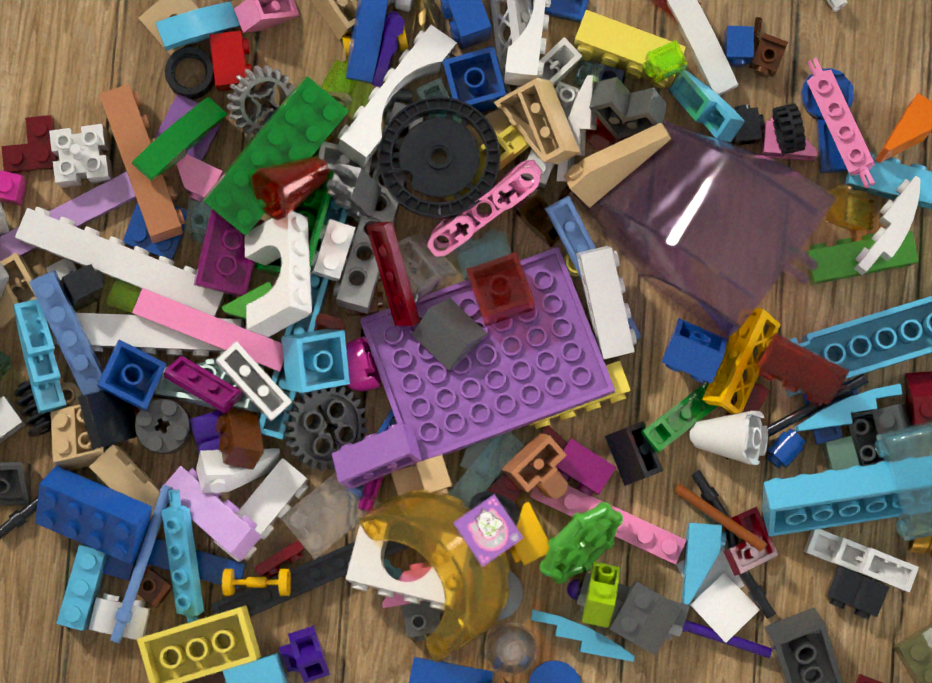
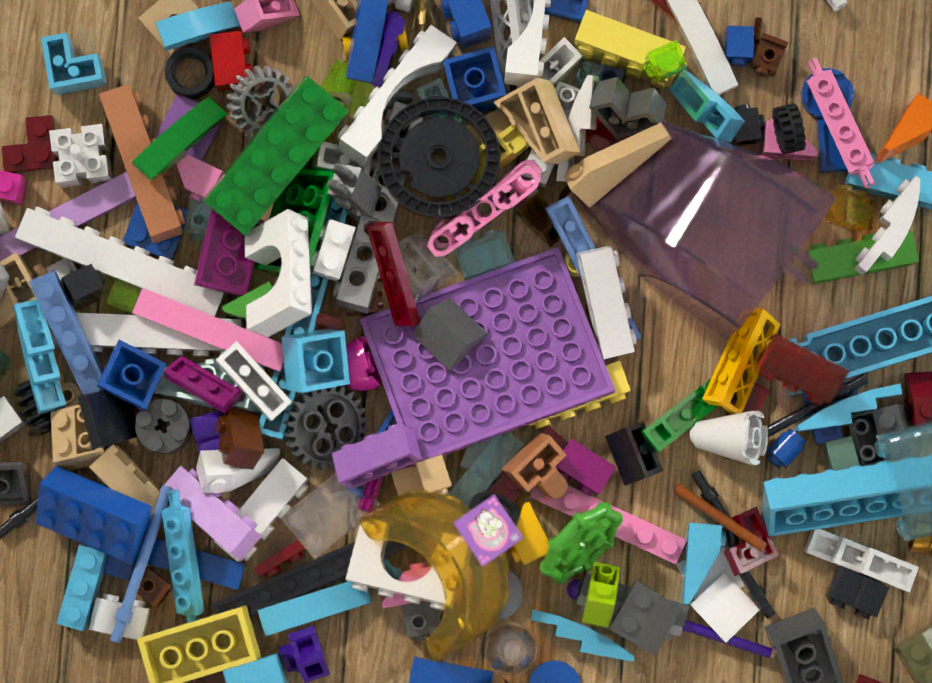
(69, 72): none -> medium azure brick
(229, 582): yellow wheel -> none
(288, 184): clear red cone -> none
(311, 607): none -> medium azure slope
(500, 289): clear red brick -> none
(694, 351): blue brick -> none

